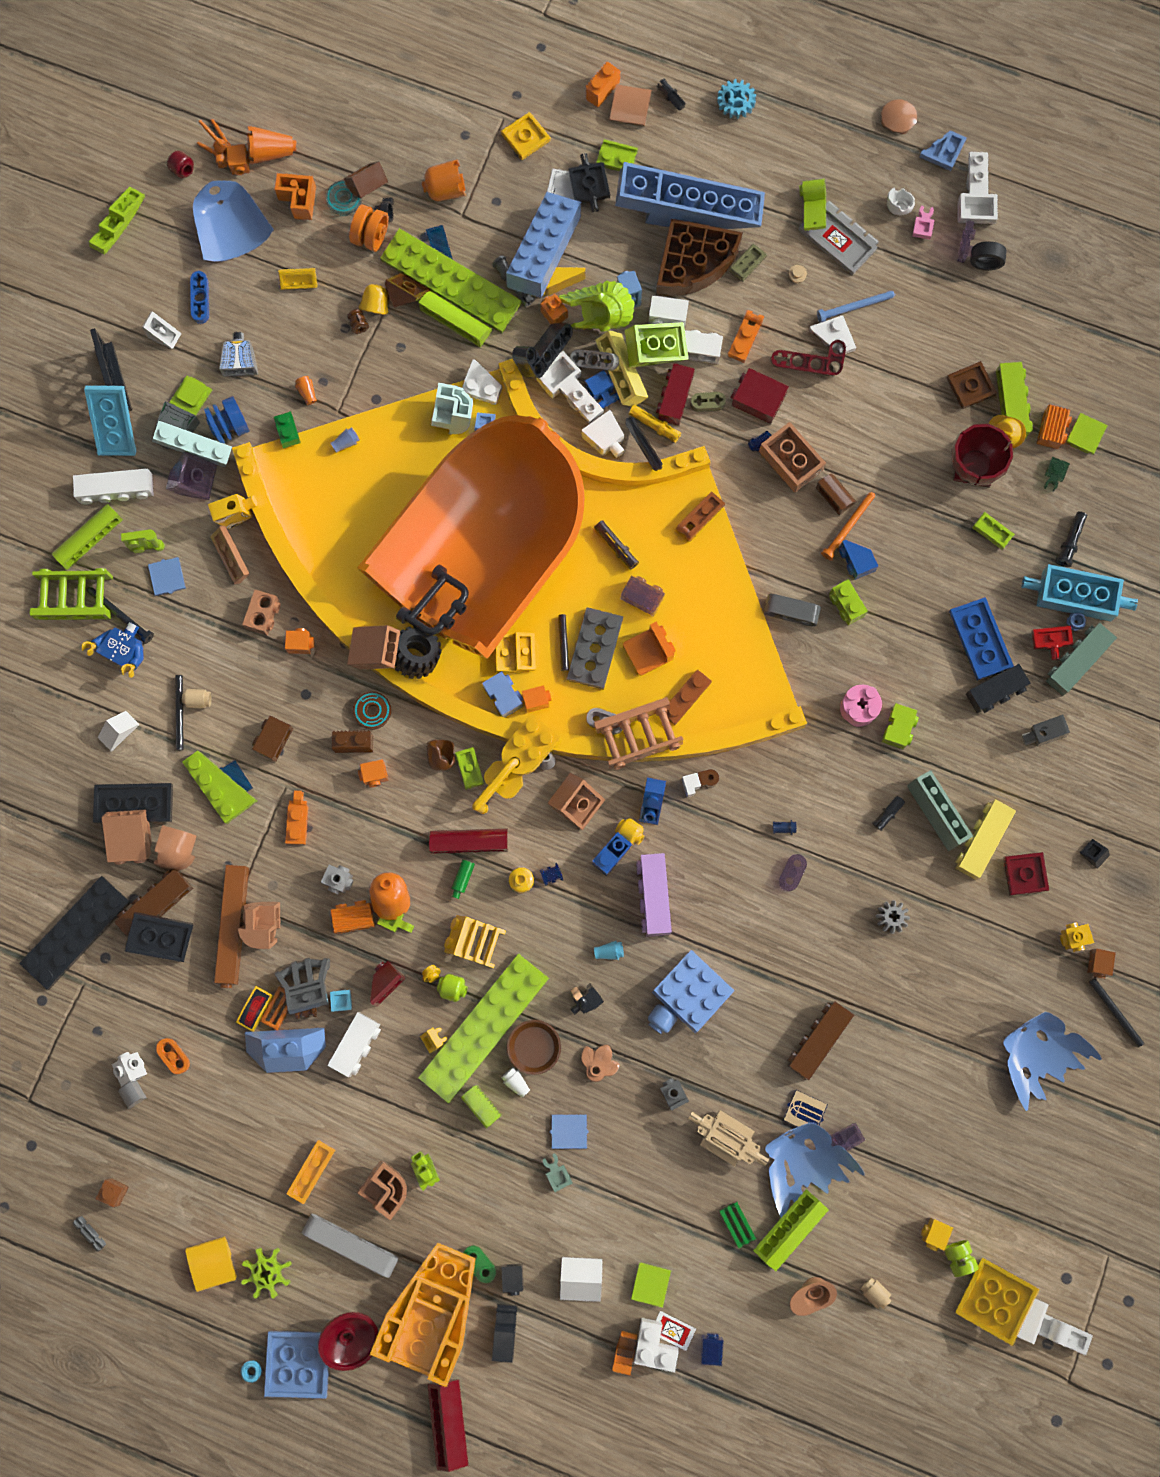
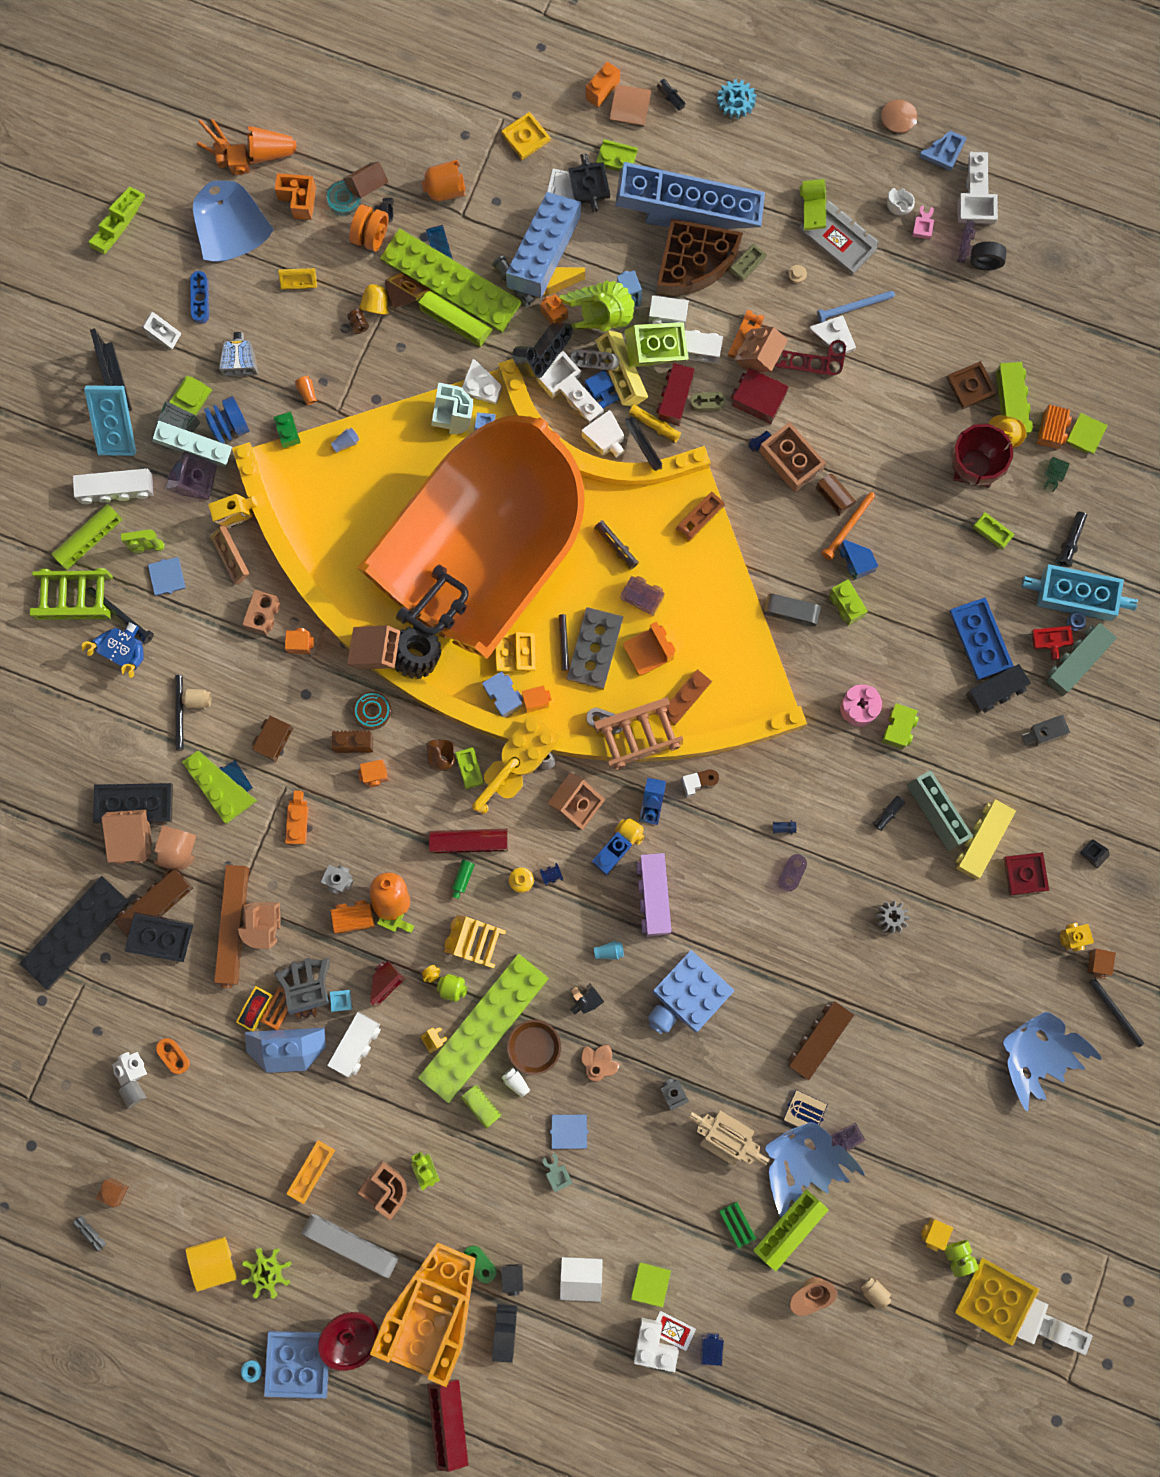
(117, 729): white slope -> none
(180, 164): dark red head -> none
(624, 1353): leg -> none
(761, 349): none -> nougat brick

